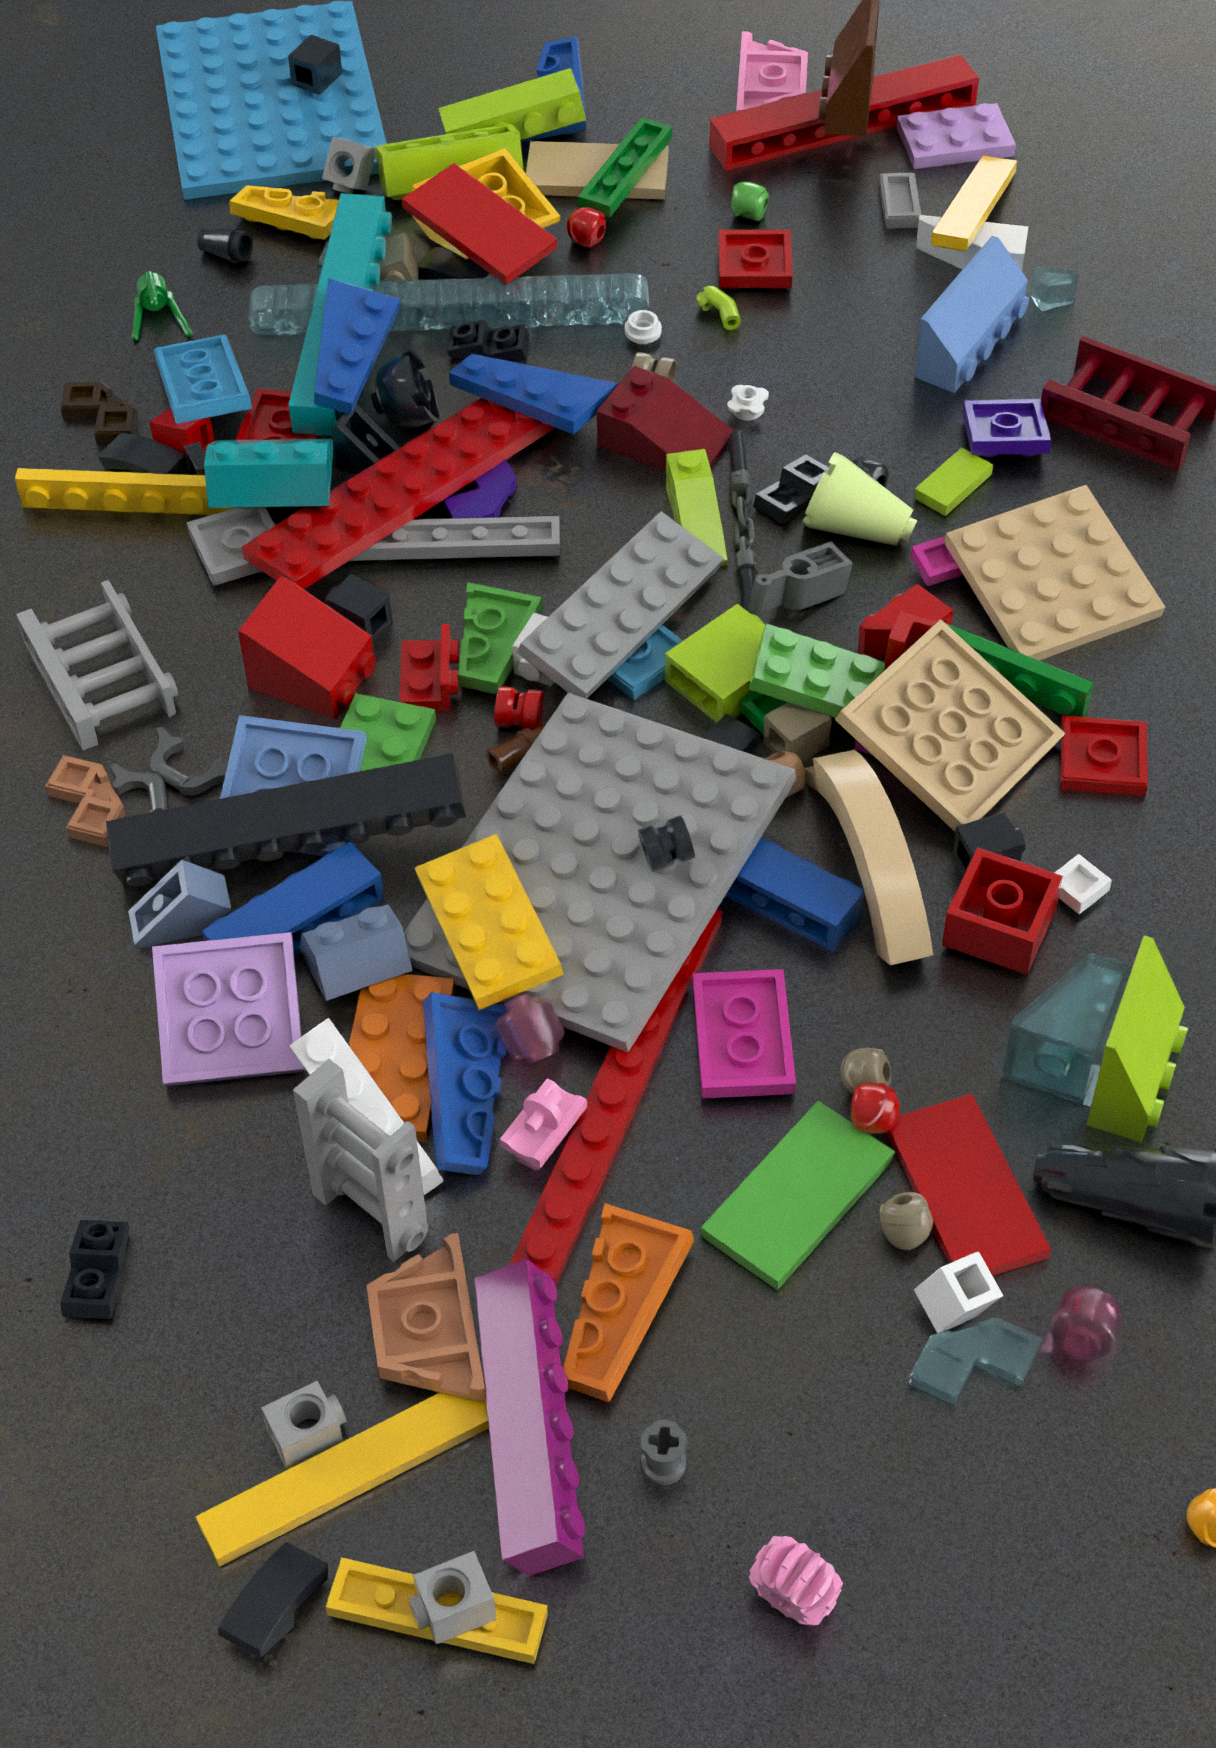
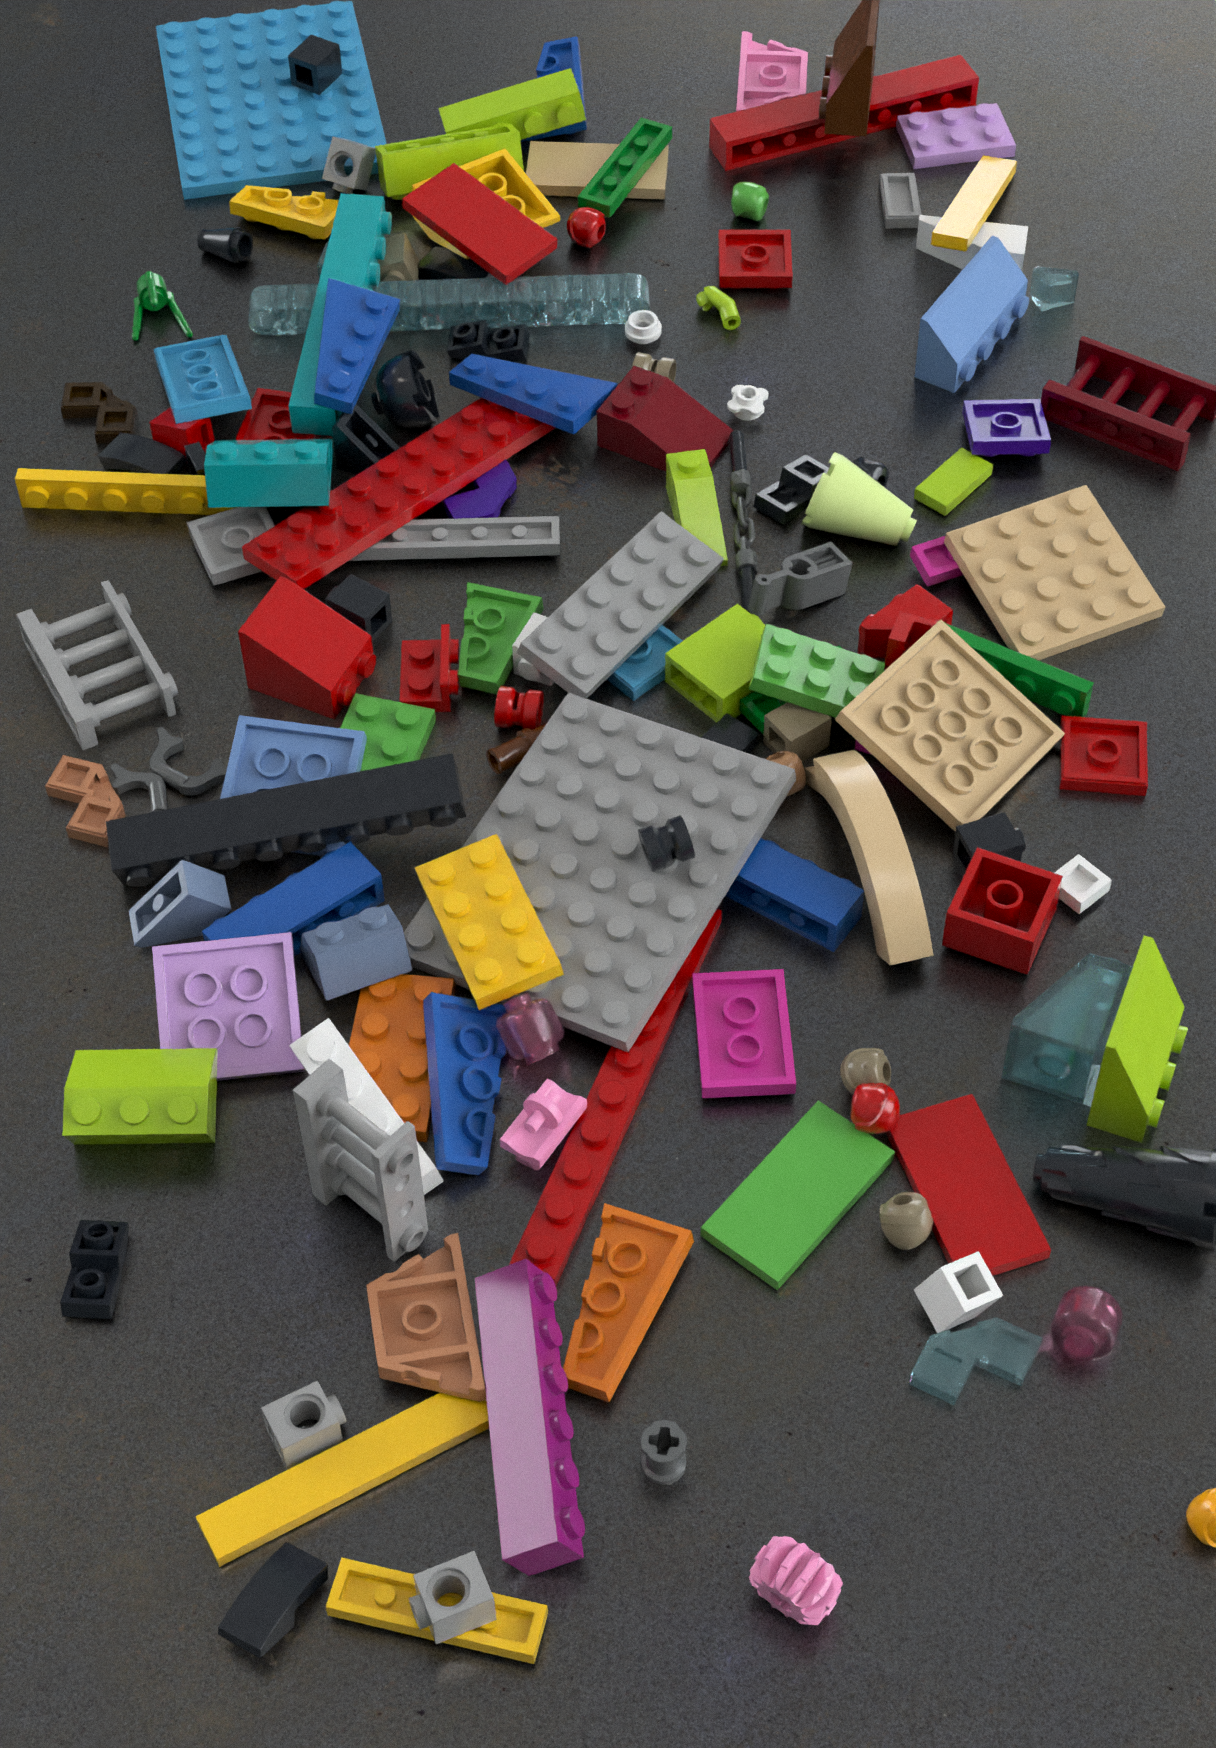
(141, 1096): none -> lime slope

